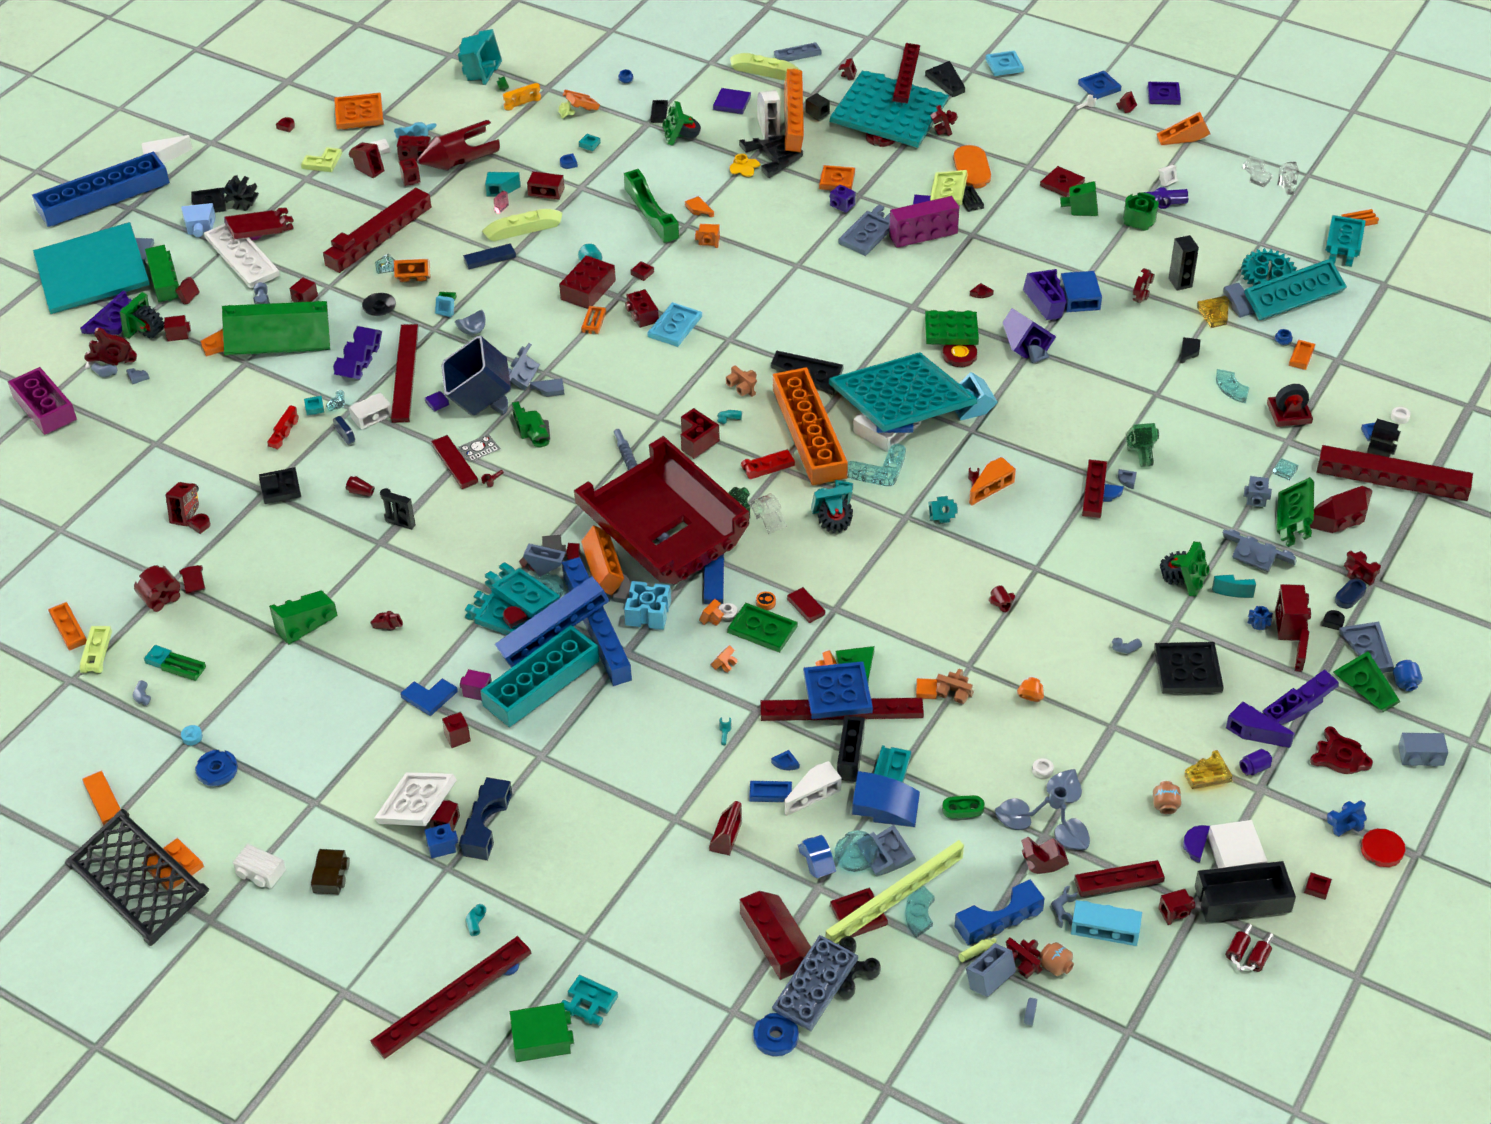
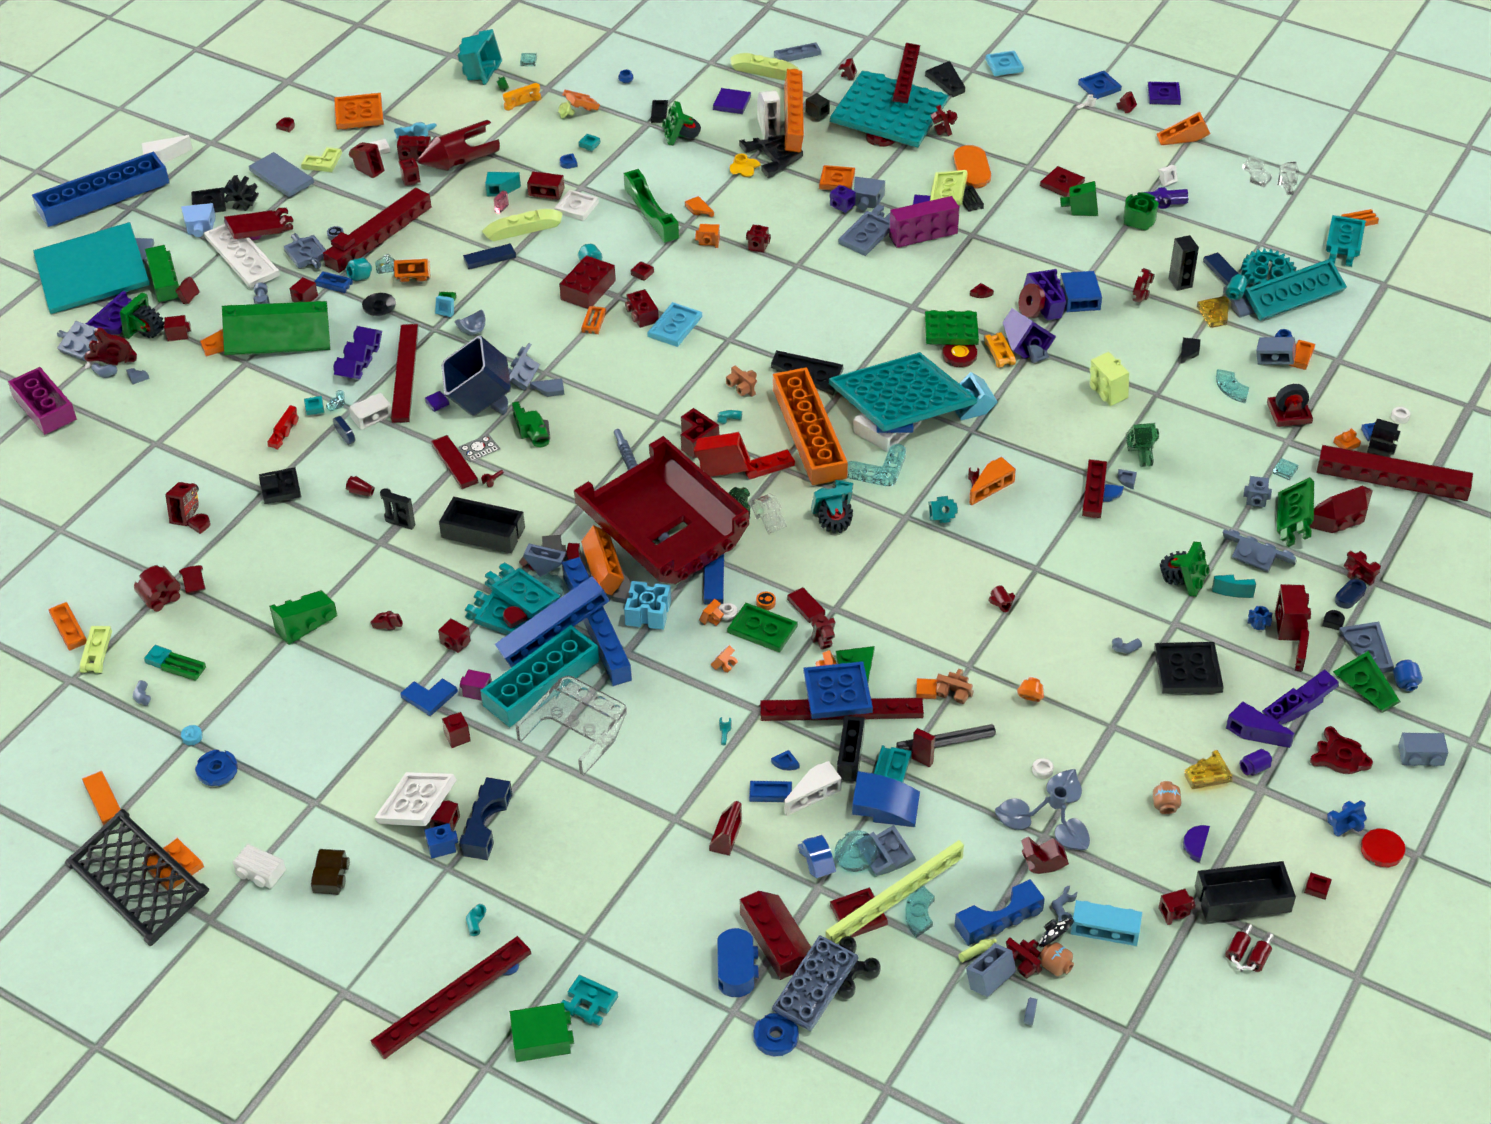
(76, 340): none -> plate
(281, 174): none -> sand blue tile
(305, 251): none -> sand blue plate
(333, 231): none -> sand blue tile
(333, 282): none -> blue tile
(358, 269): none -> teal head
(454, 635): none -> dark red brick
(482, 524): none -> black piece
(528, 59): none -> clear light blue tile
(577, 205): none -> white tile
(581, 710): none -> clear windscreen
(722, 454): none -> red brick
(736, 962): none -> blue brick
(758, 238): none -> dark red brick
(823, 630): none -> dark red hips
(868, 192): none -> sand blue torso
(923, 747): none -> dark red tile
(955, 736): none -> black axle
(962, 806): green plate -> none
(999, 348): none -> light orange plate
(1027, 308): none -> dark red tile
(1054, 930): none -> black dish
(1109, 378): none -> yellowish green brick
(1119, 878): dark red plate -> none
(1220, 267): none -> dark blue tile
(1235, 844): white brick -> none
(1236, 287): none -> teal brick
(1276, 350): none -> sand blue brick
(1347, 440): none -> orange tile

